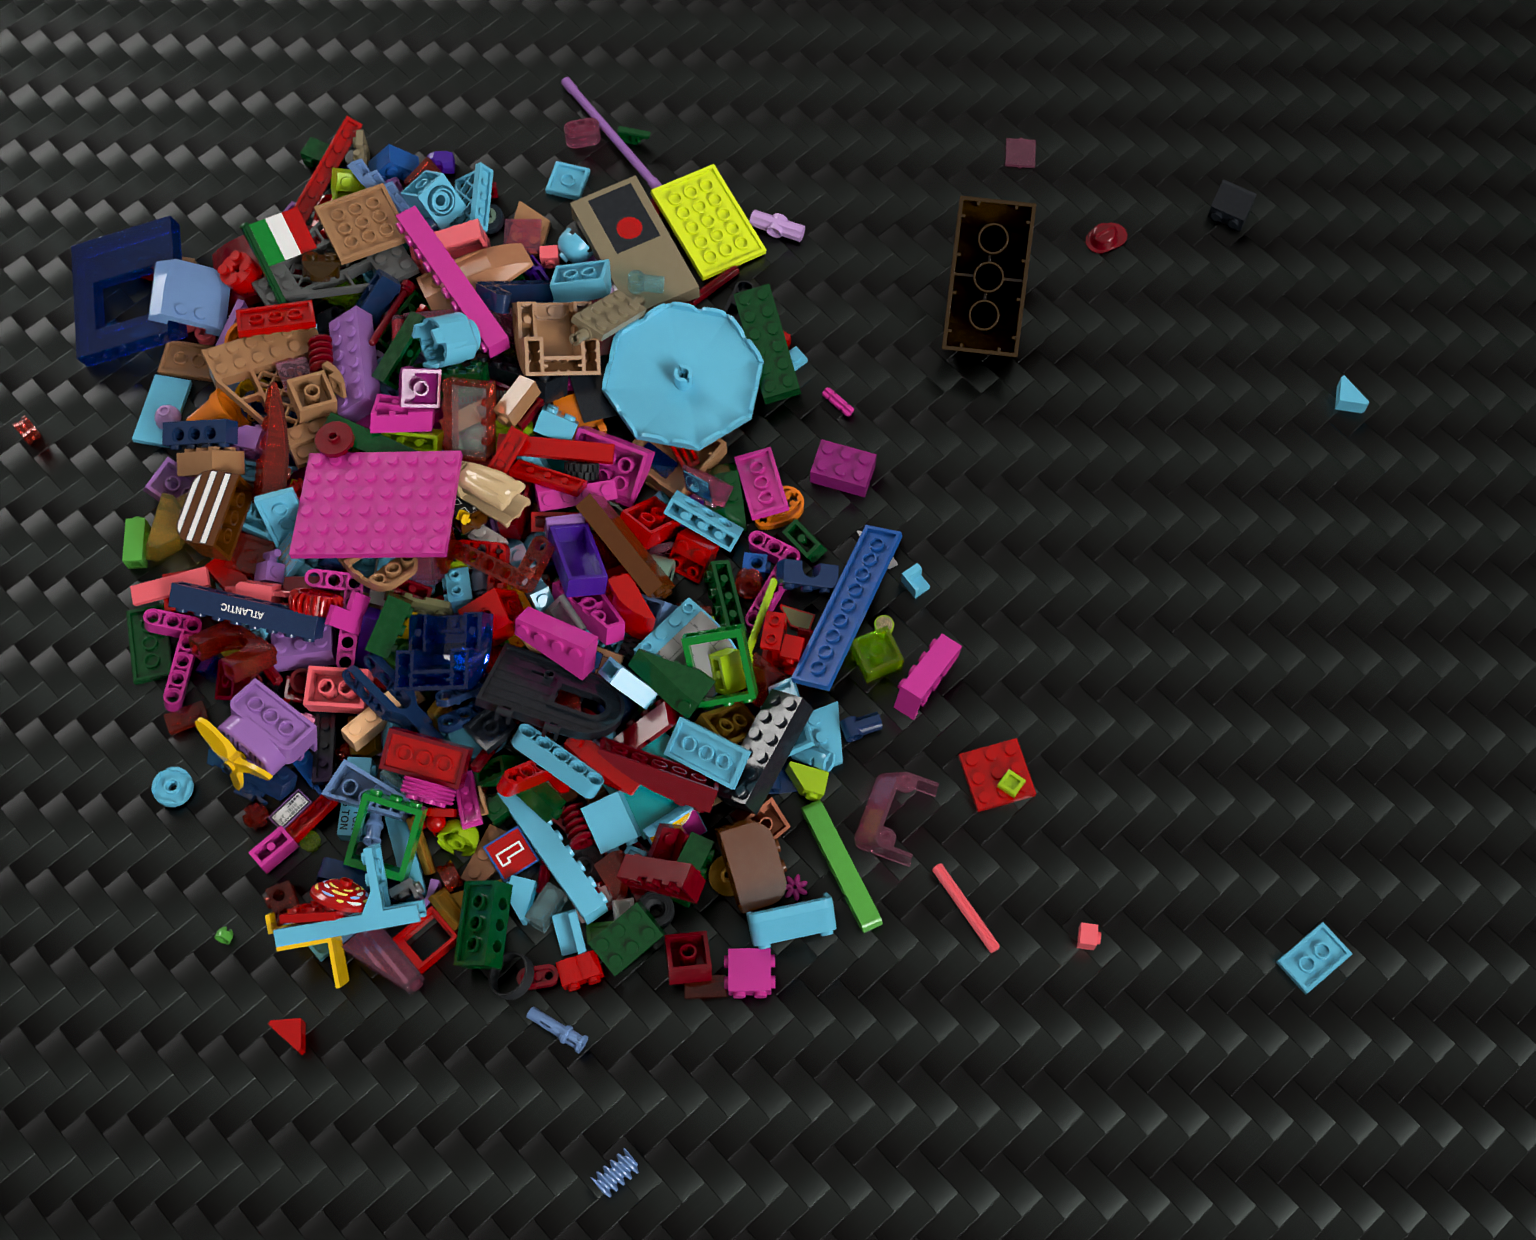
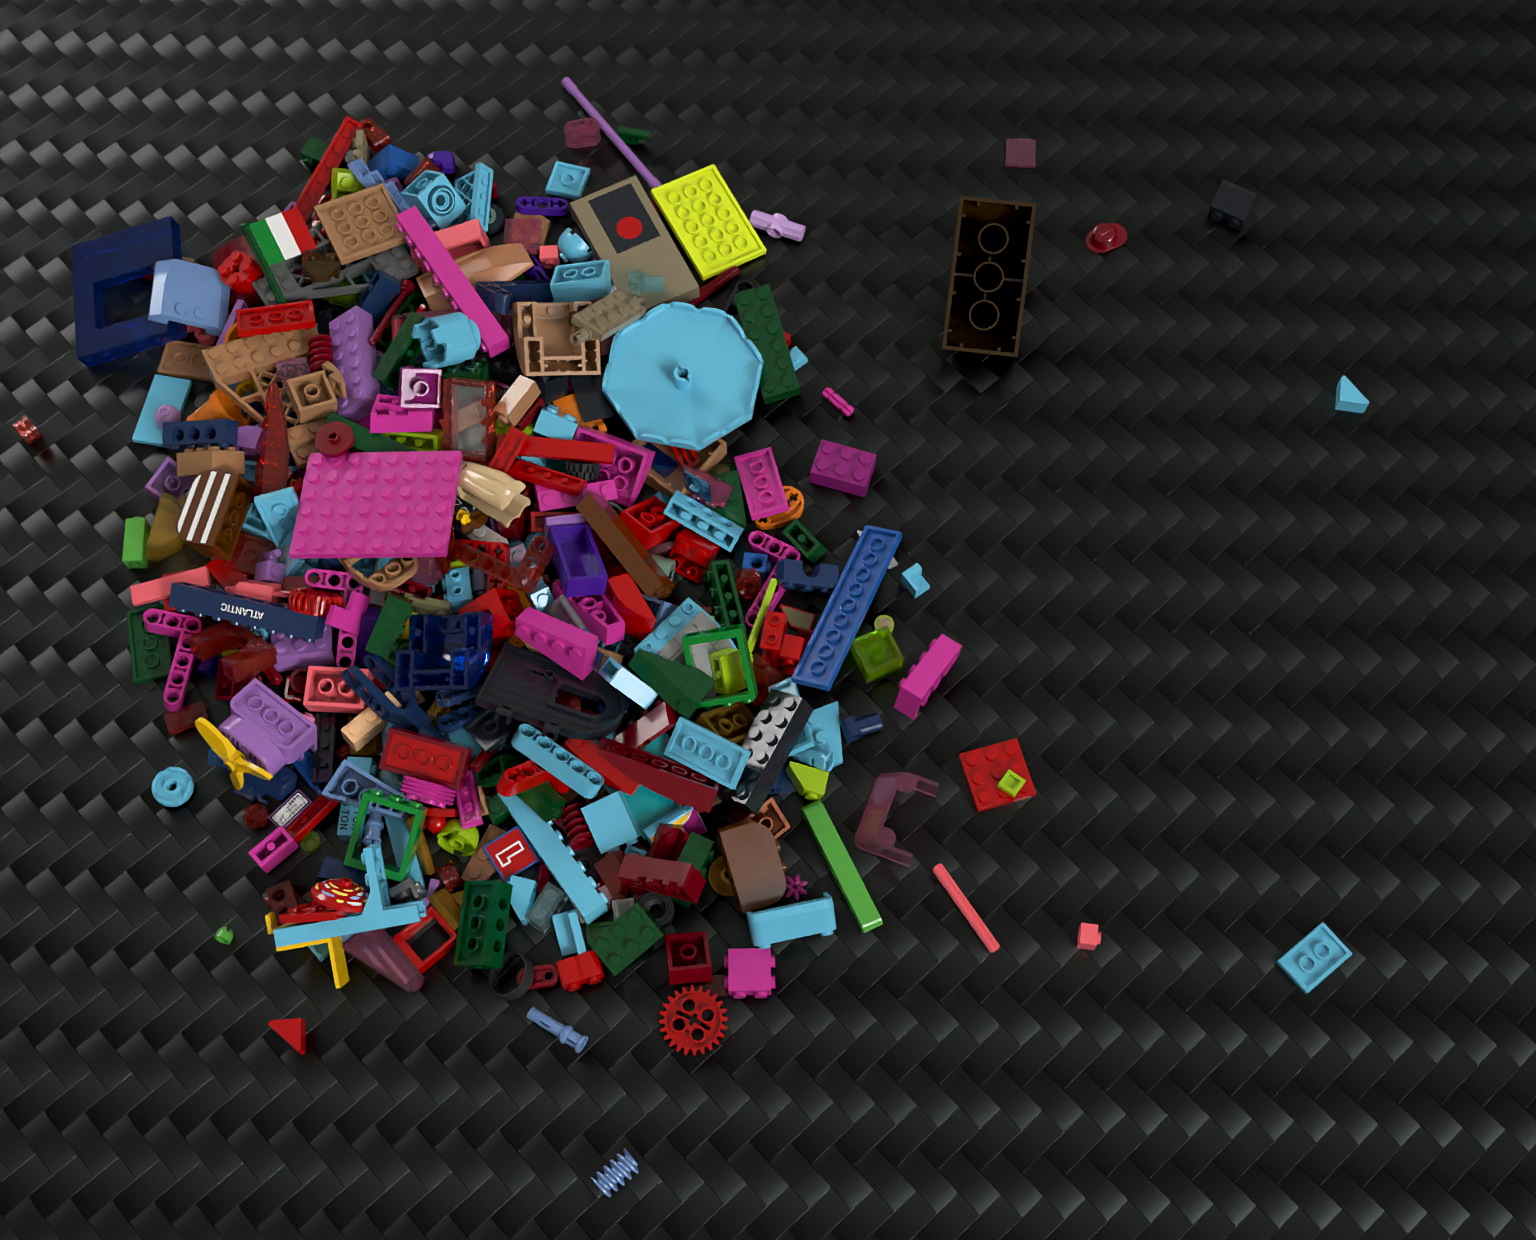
(375, 136): none -> clear red piece
(558, 208): none -> dark purple beam
(703, 1003): none -> red gear

